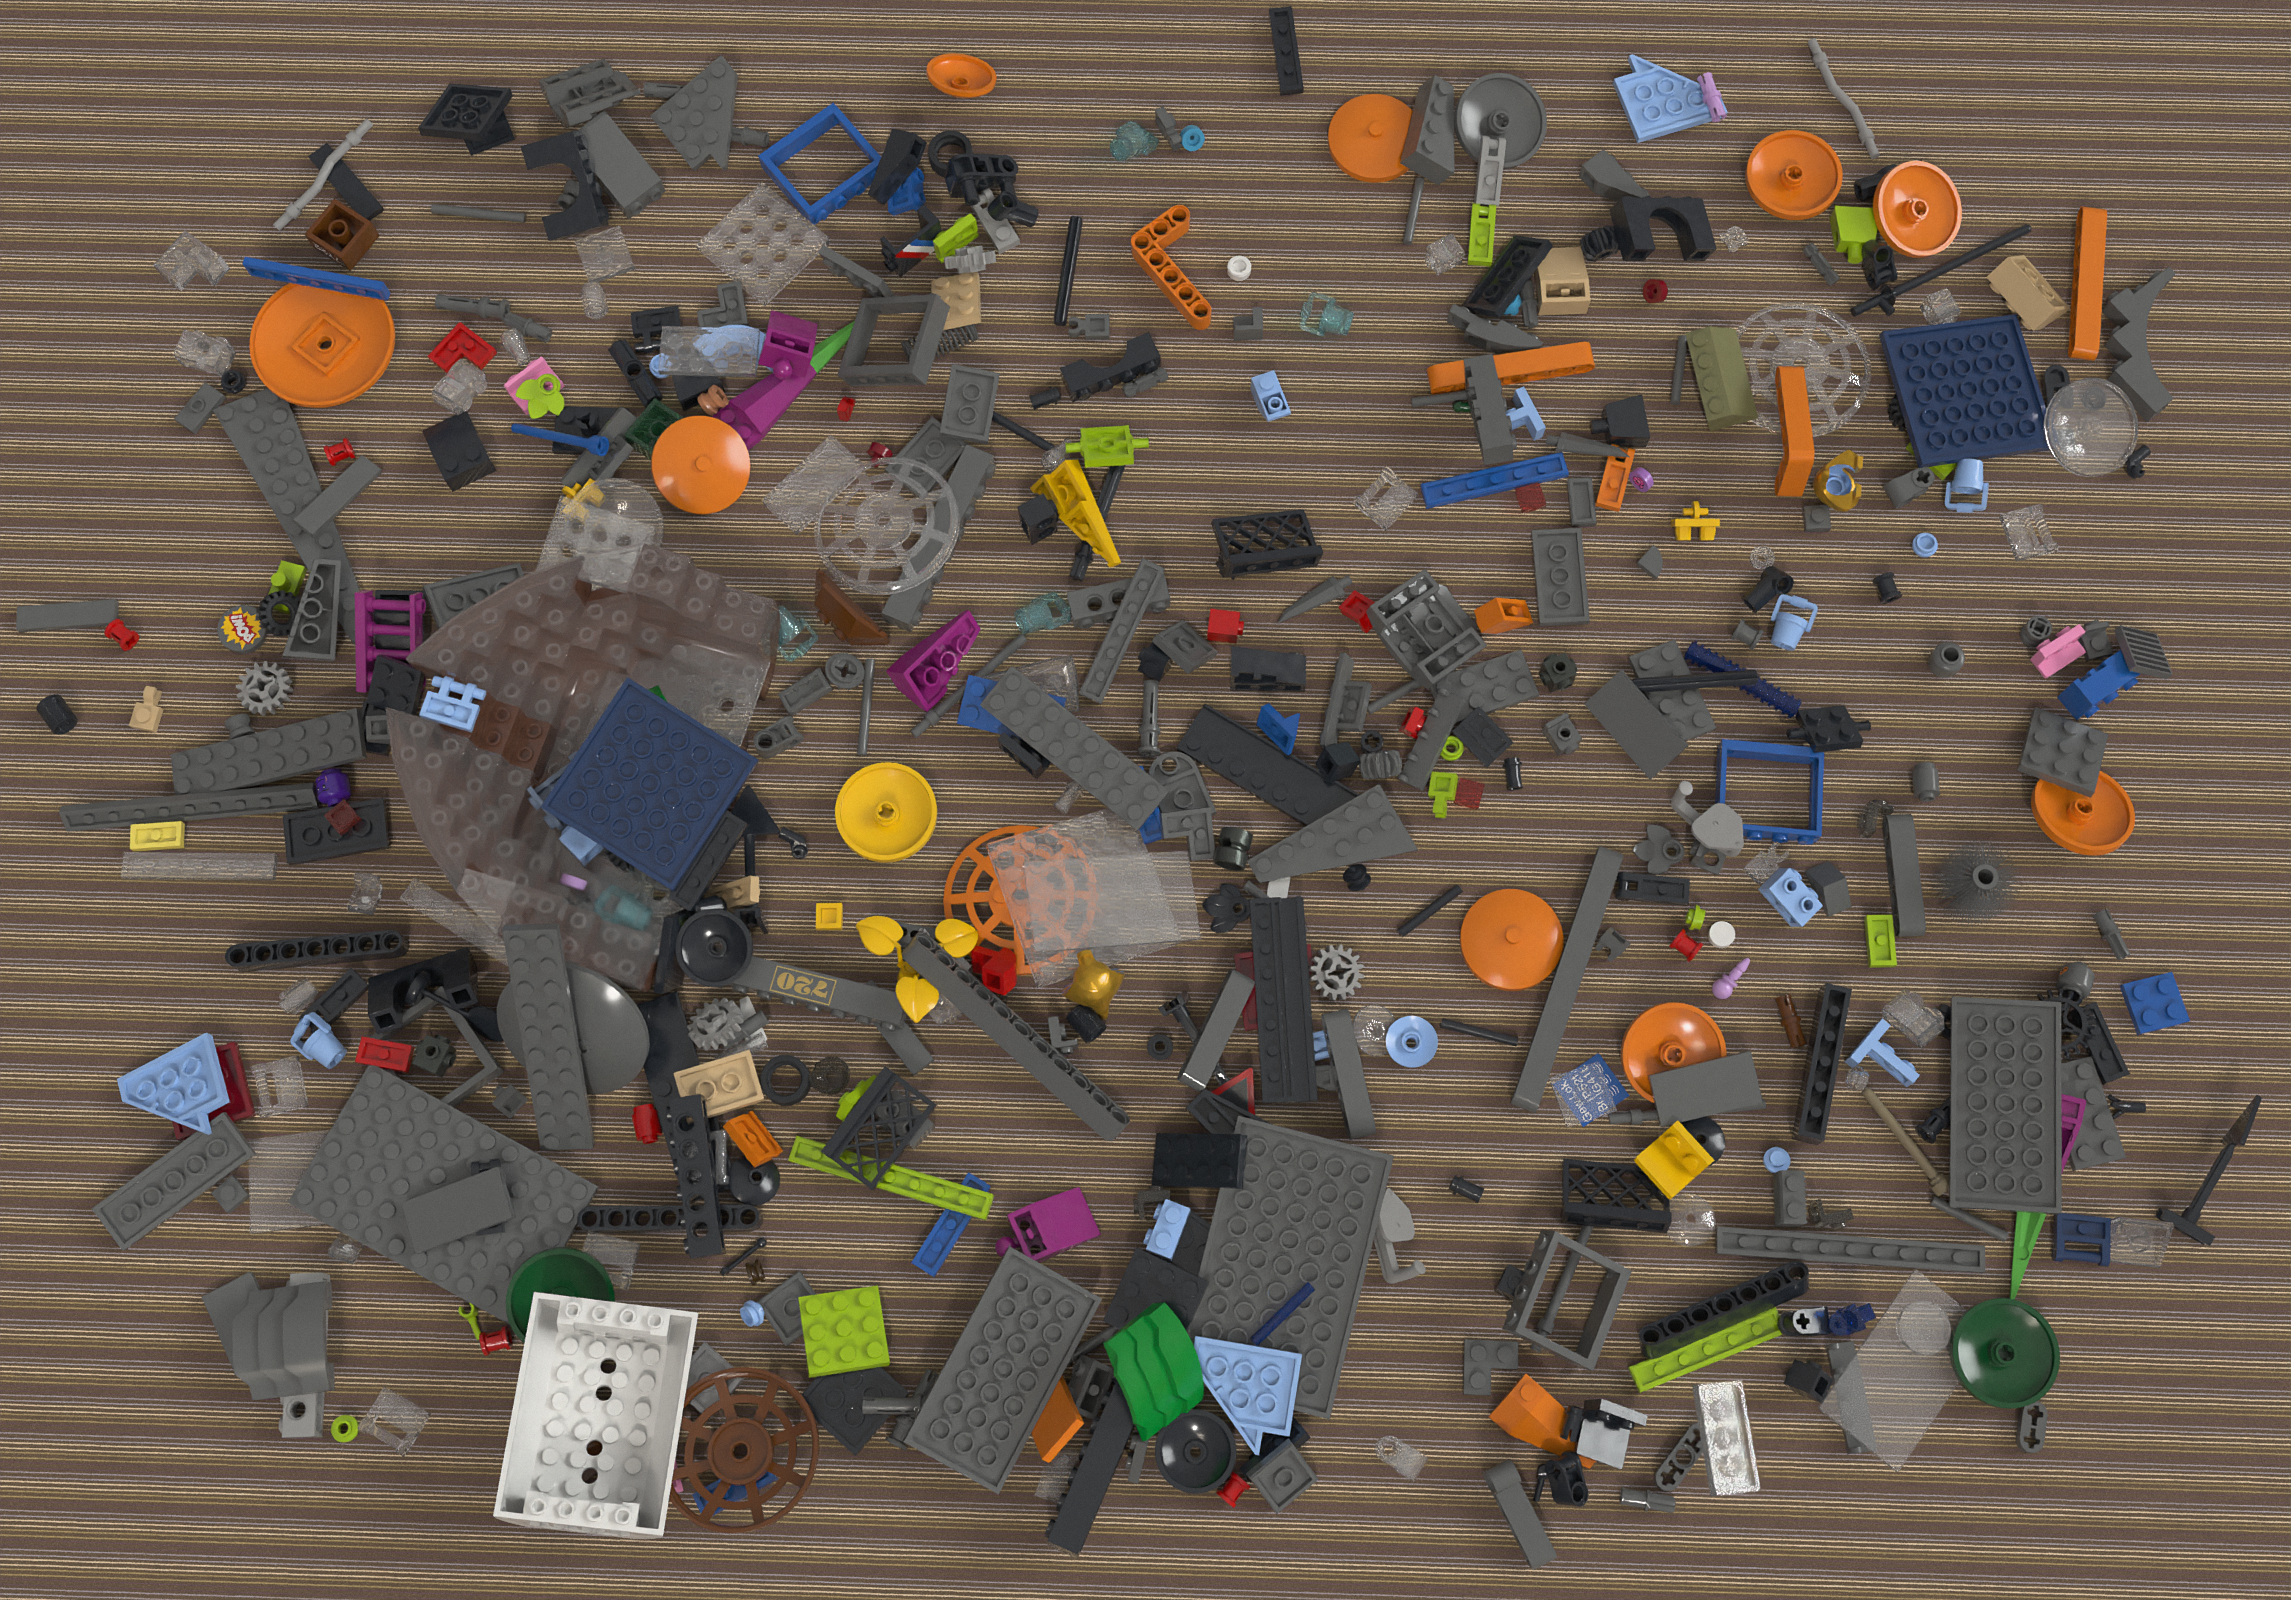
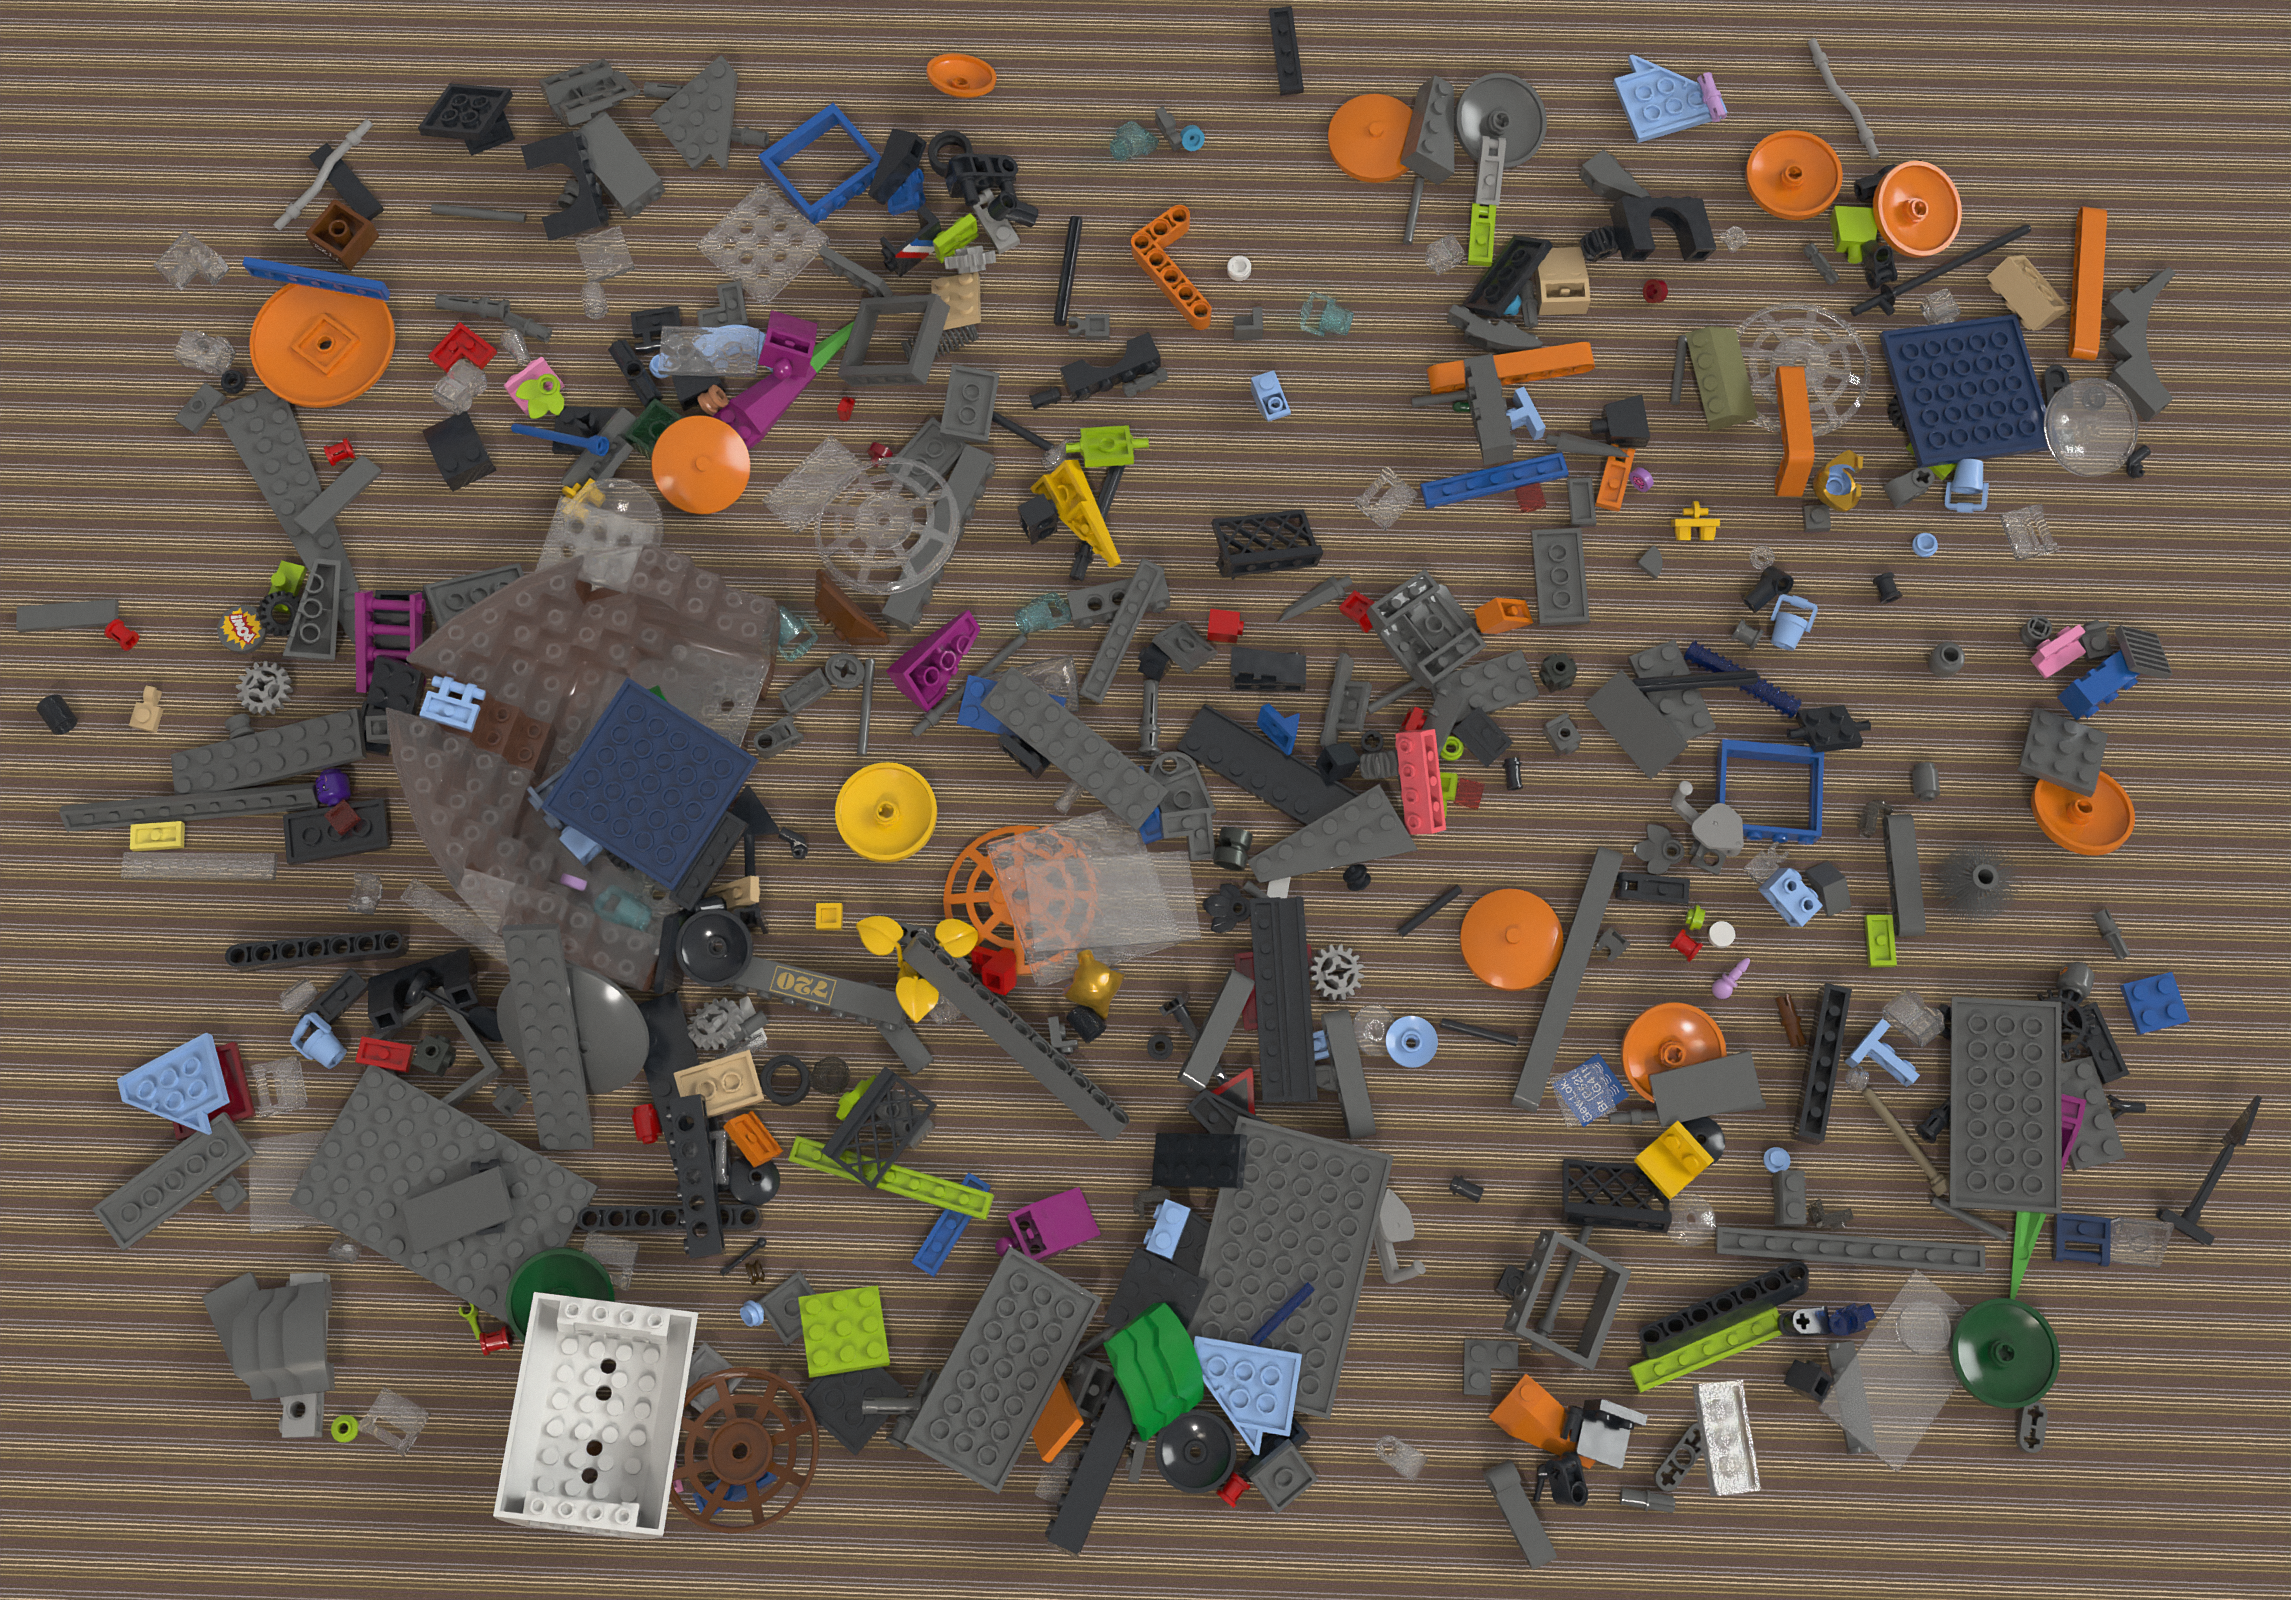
(1420, 781): none -> coral brick

